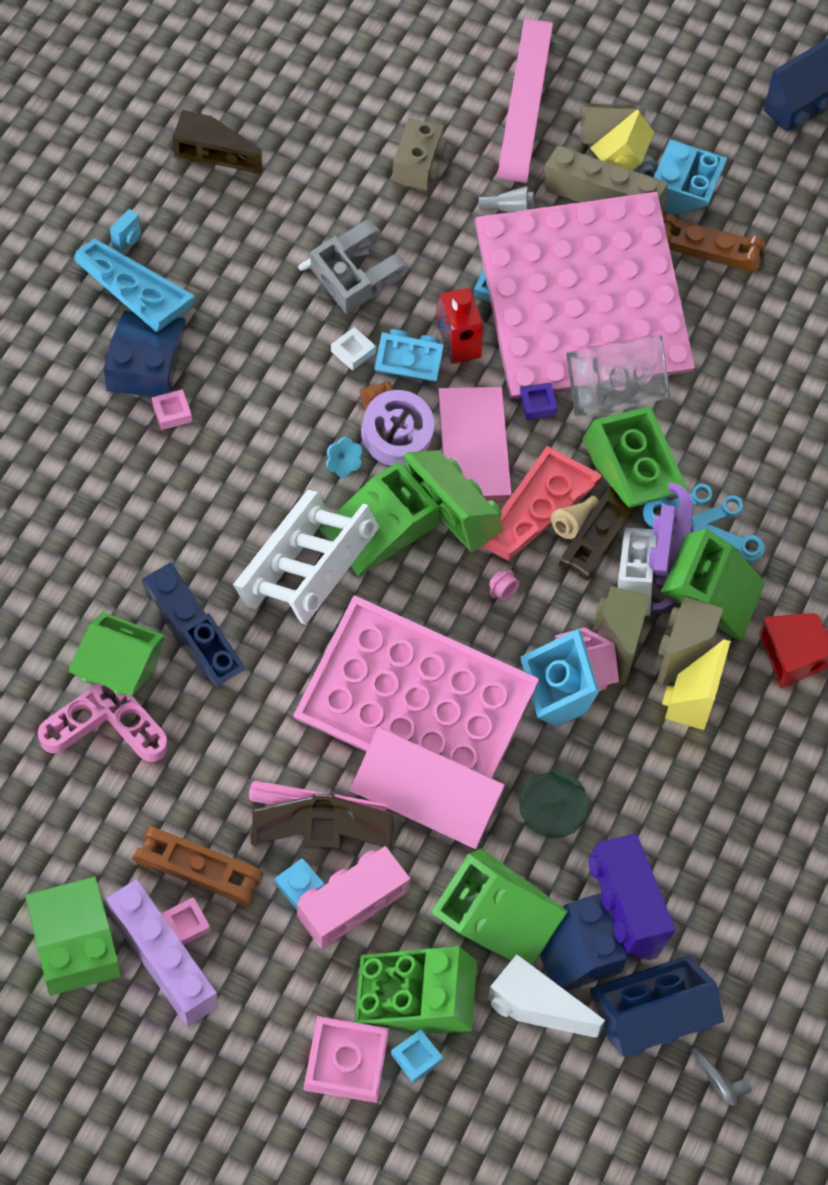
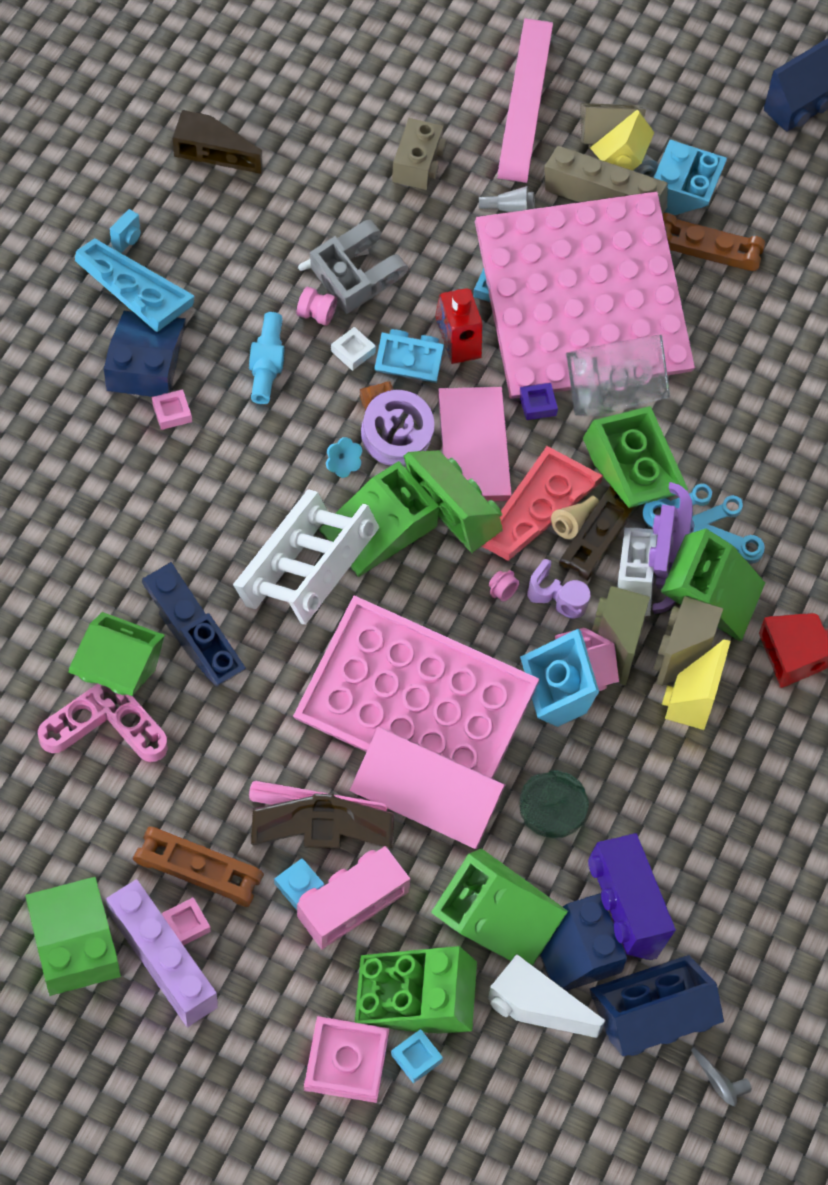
(266, 358): none -> medium azure pin
(317, 306): none -> bright pink wheel
(571, 598): none -> lavender leg

